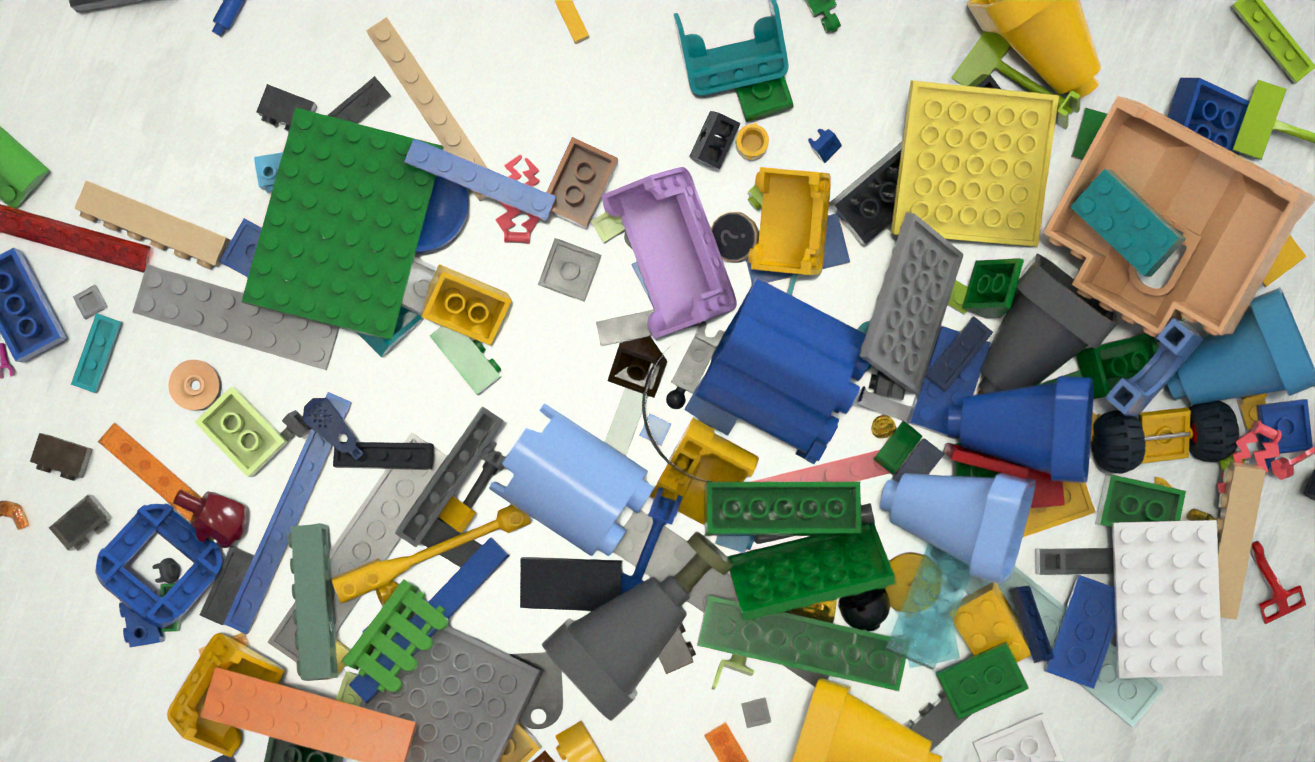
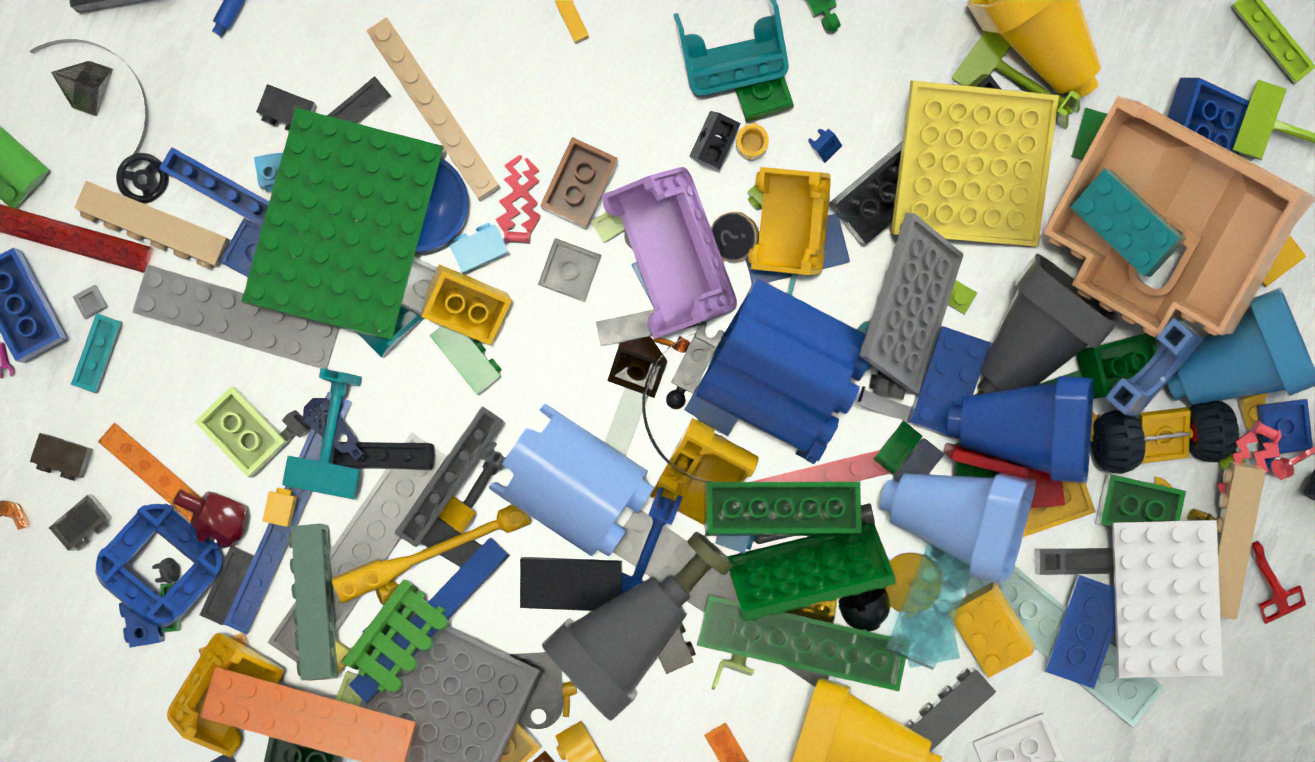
(33, 50): none -> sticker
(84, 85): none -> clear smoke slope
(123, 173): none -> black piece
(182, 379): light nougat dish -> none
(215, 186): none -> blue brick
(279, 507): none -> yellow brick
(322, 475): none -> teal piece
(479, 248): none -> brick
(480, 179): plate -> none
(568, 690): none -> yellow hand
(658, 427): tile -> none
(681, 346): none -> clear orange hand
(756, 712): light grey tile -> none
(883, 426): clear yellow plate -> none
(959, 353): dark blue tile -> none
(982, 680): green tile -> none
(992, 287): green slope -> none
(1031, 624): dark blue tile -> none

